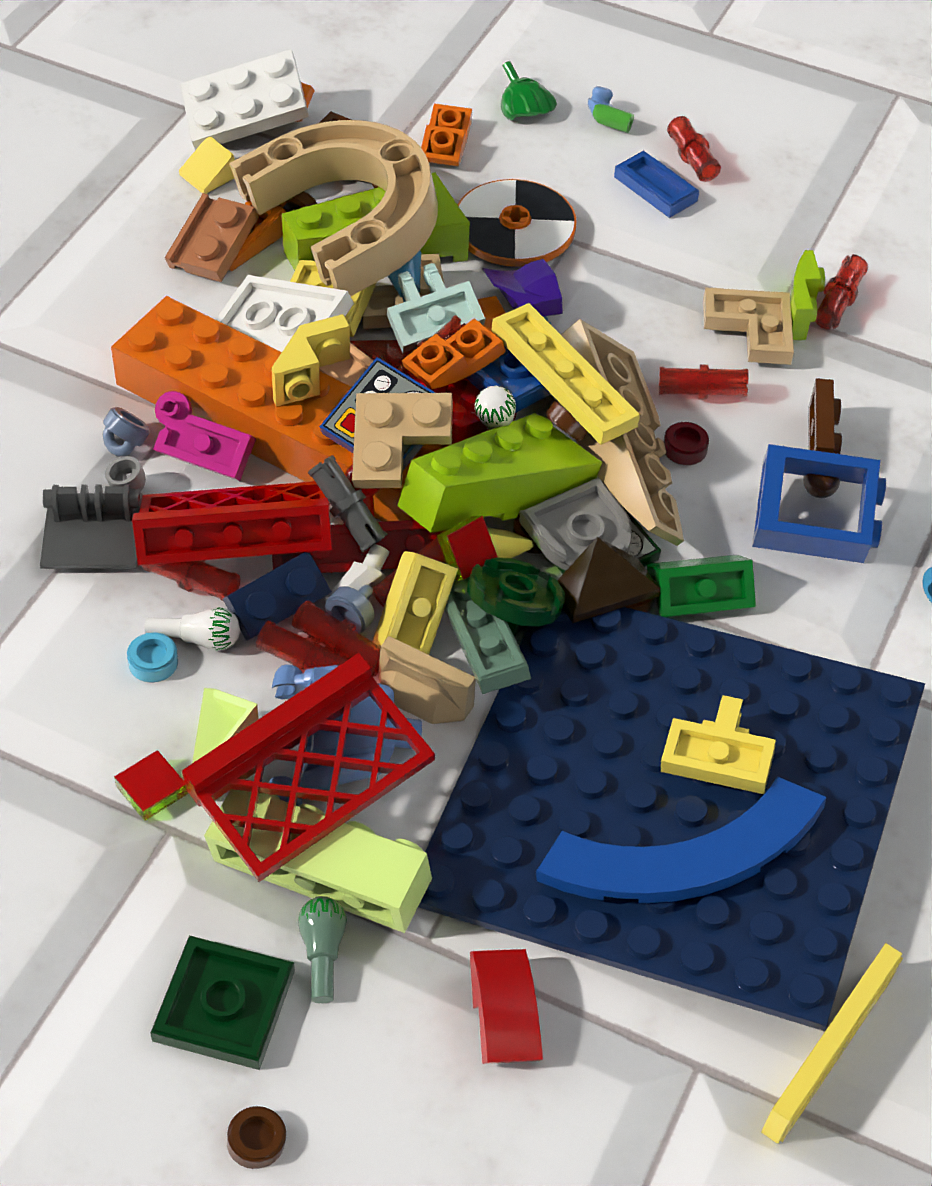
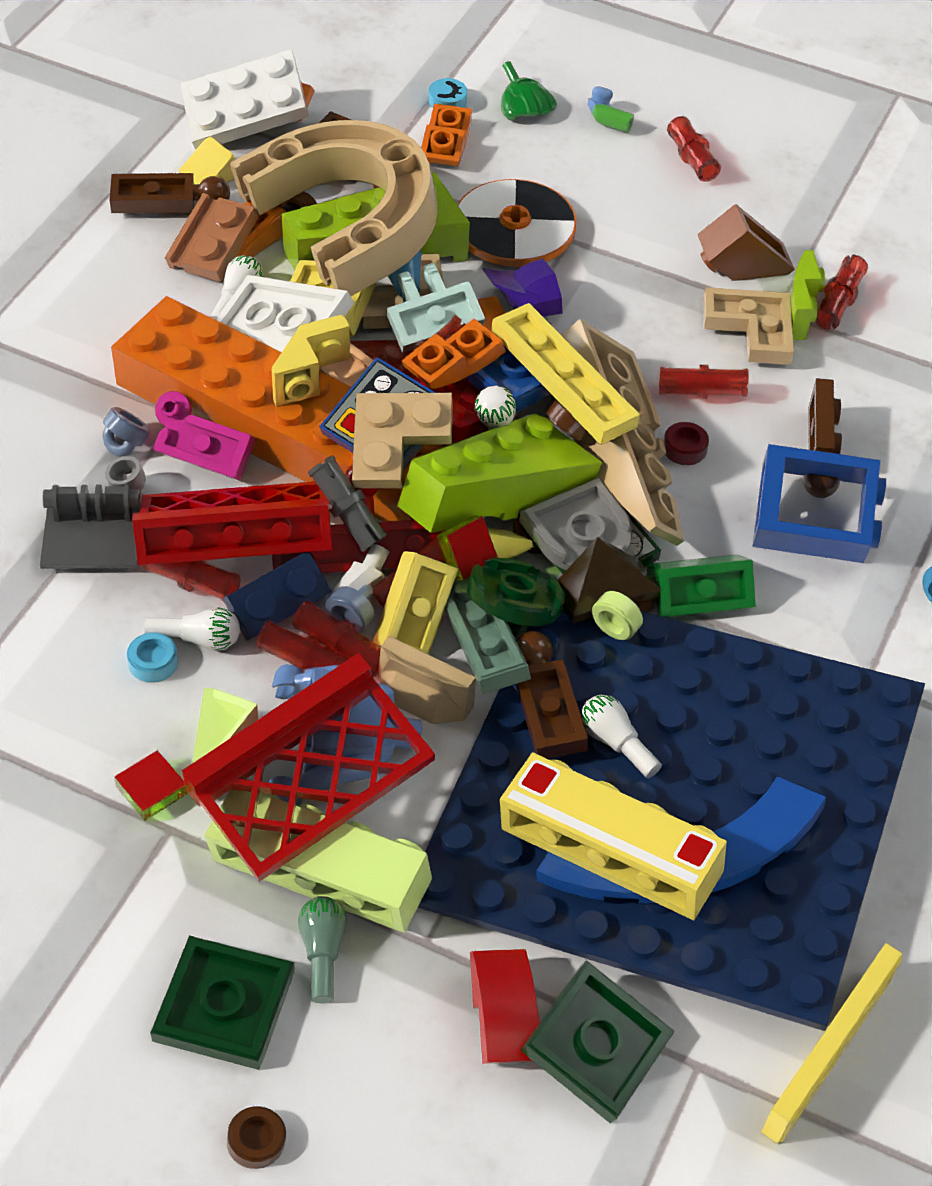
(162, 192): none -> reddish brown plate
(234, 276): none -> white piece
(448, 92): none -> medium azure tile
(549, 701): none -> reddish brown plate
(597, 1041): none -> dark green tile
(609, 723): none -> white piece
(613, 835): none -> light yellow brick
(617, 615): none -> yellowish green tile
(656, 184): blue tile -> none
(719, 750): light yellow hinge -> none
(743, 247): none -> dark orange slope

